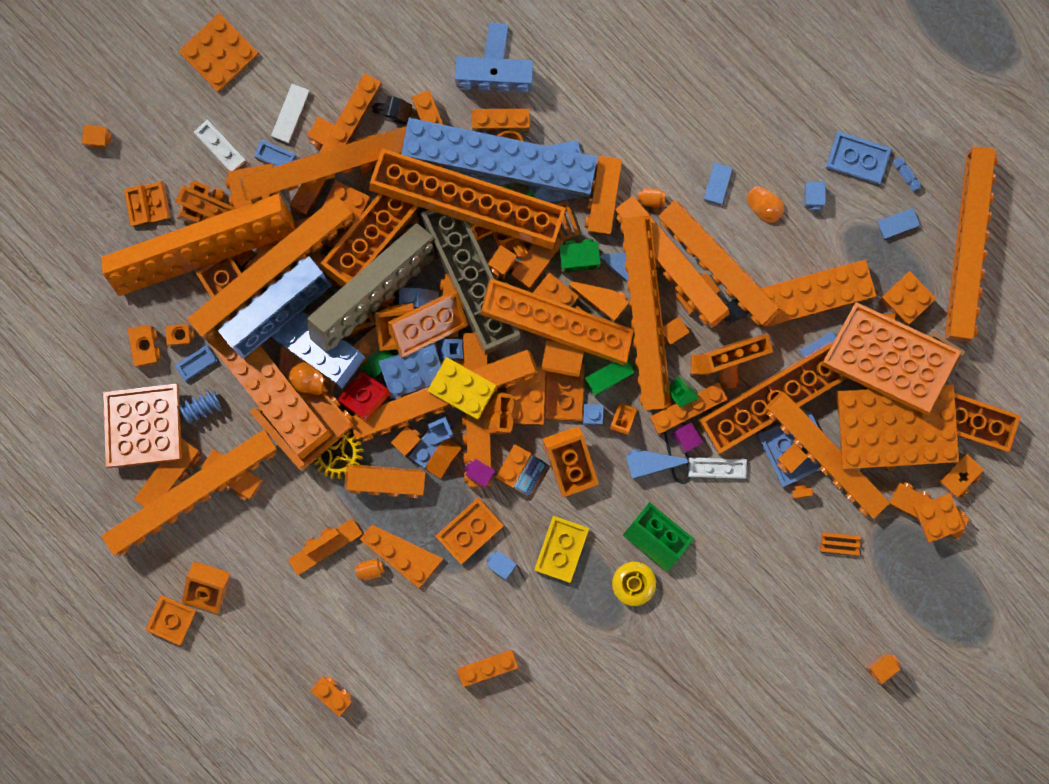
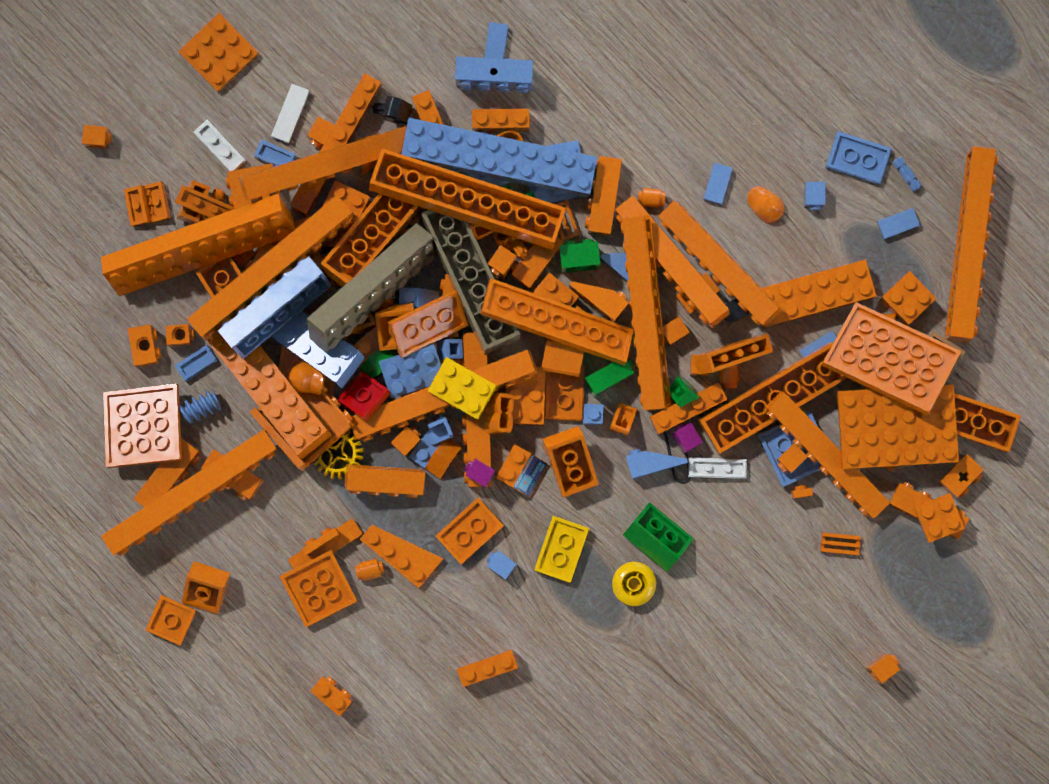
(318, 588): none -> orange plate

